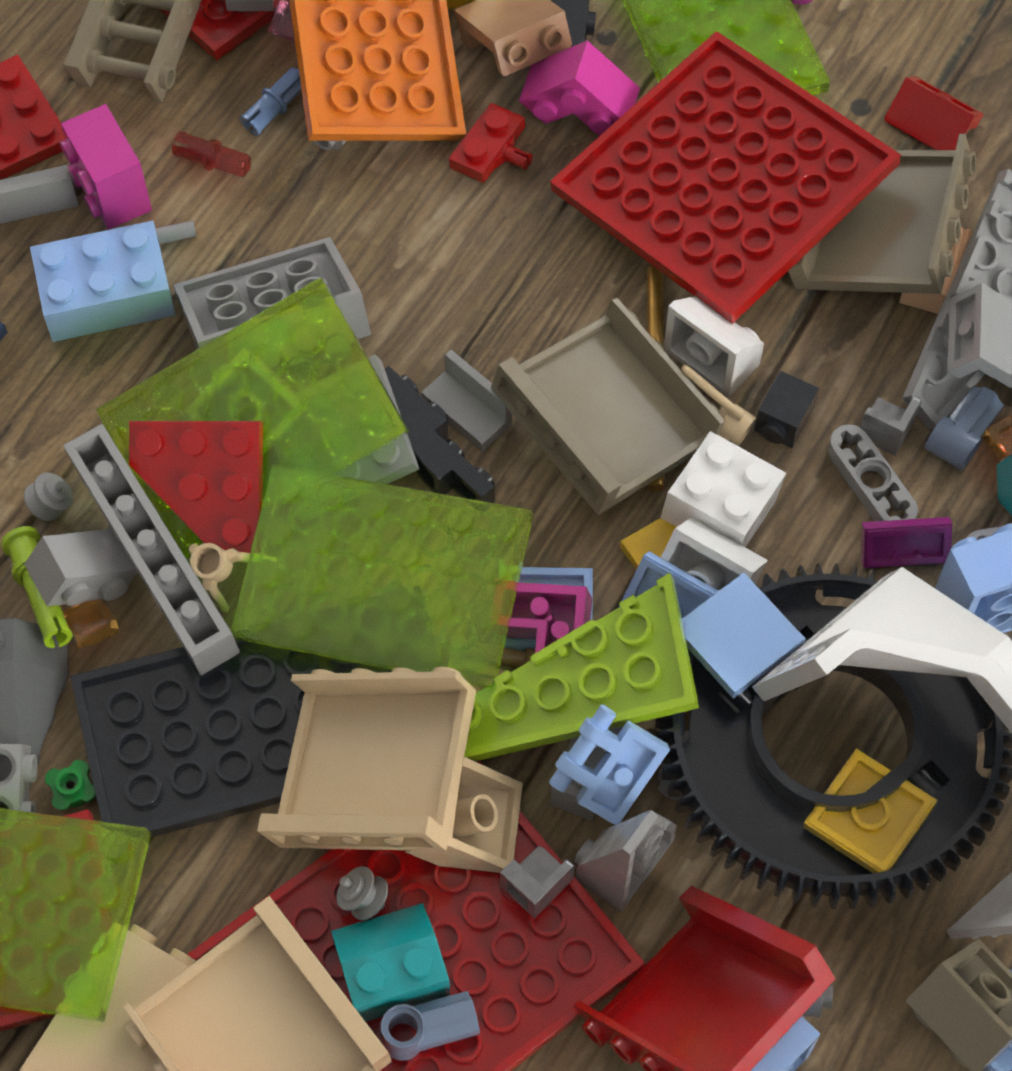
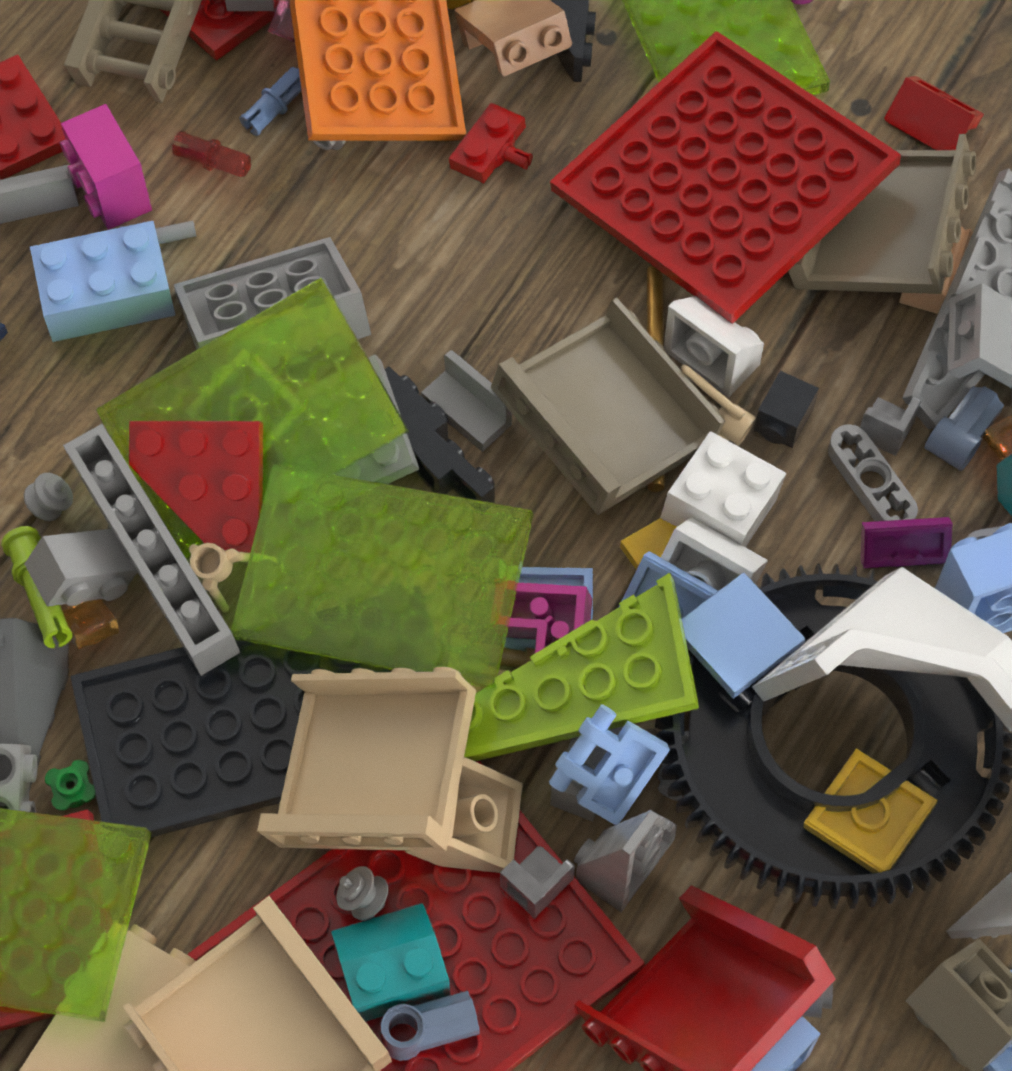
(579, 84): dark pink brick -> none

